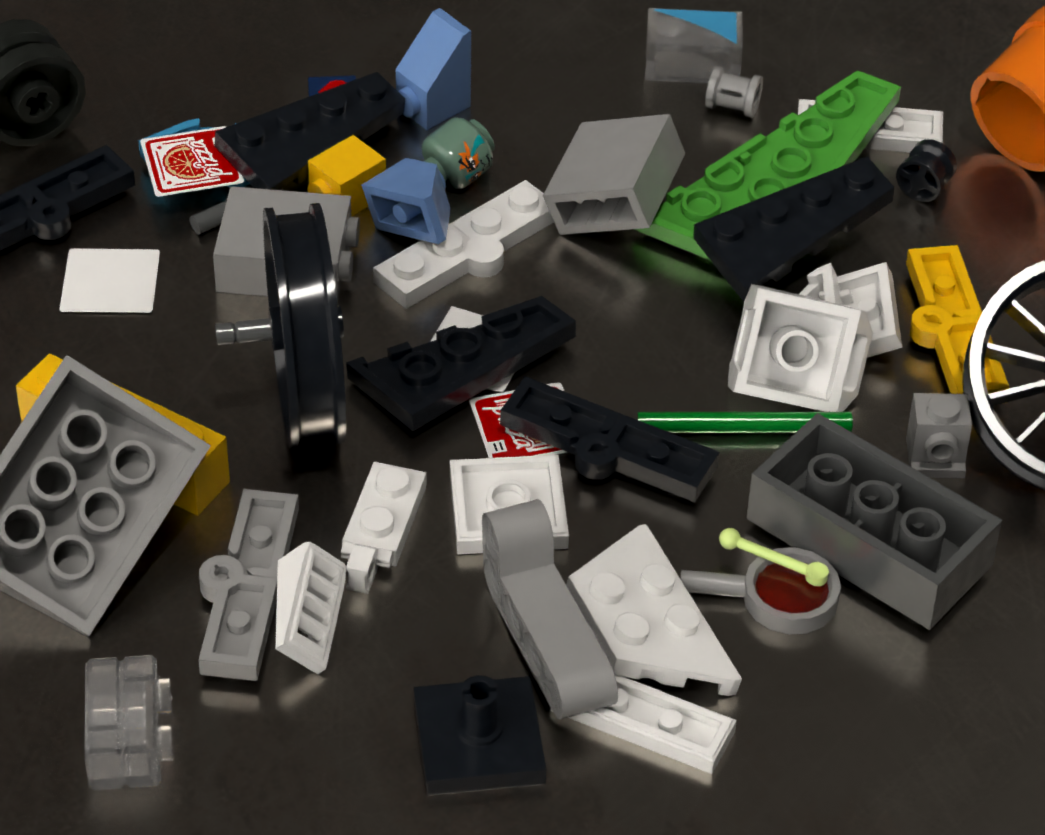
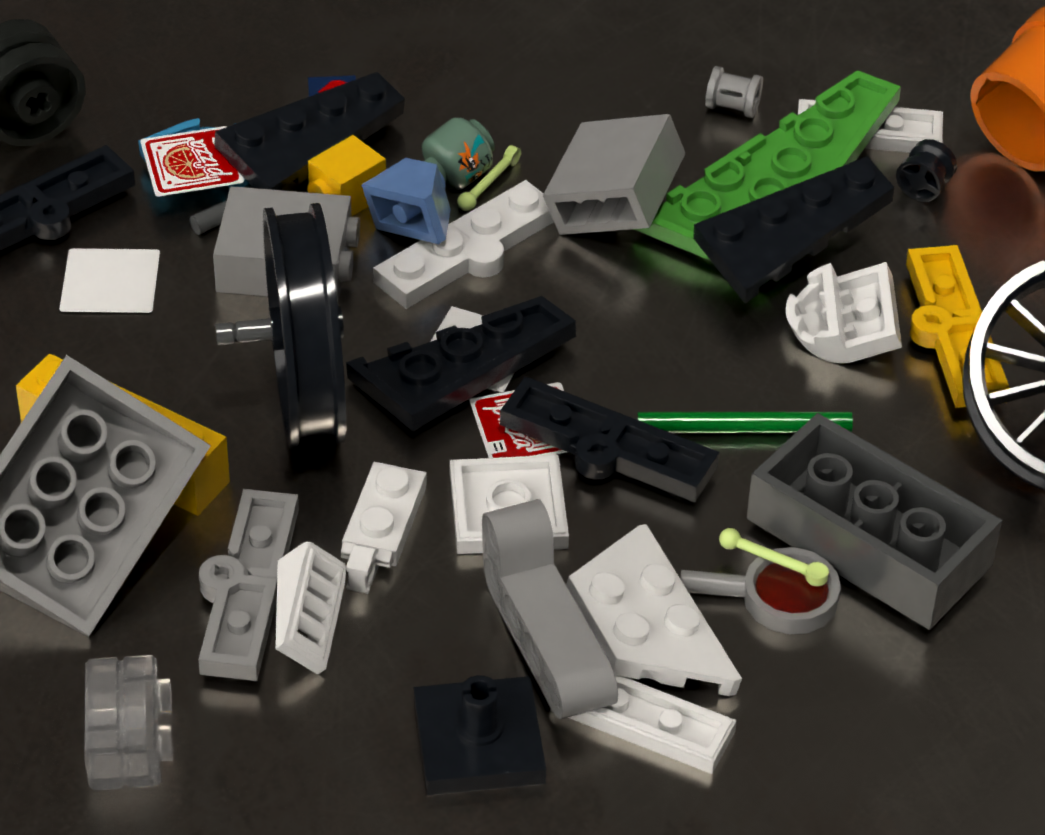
(436, 71): medium blue slope -> none
(467, 200): none -> yellowish green hinge
(690, 43): clear brick -> none
(799, 350): white slope -> none
(939, 434): light grey brick -> none

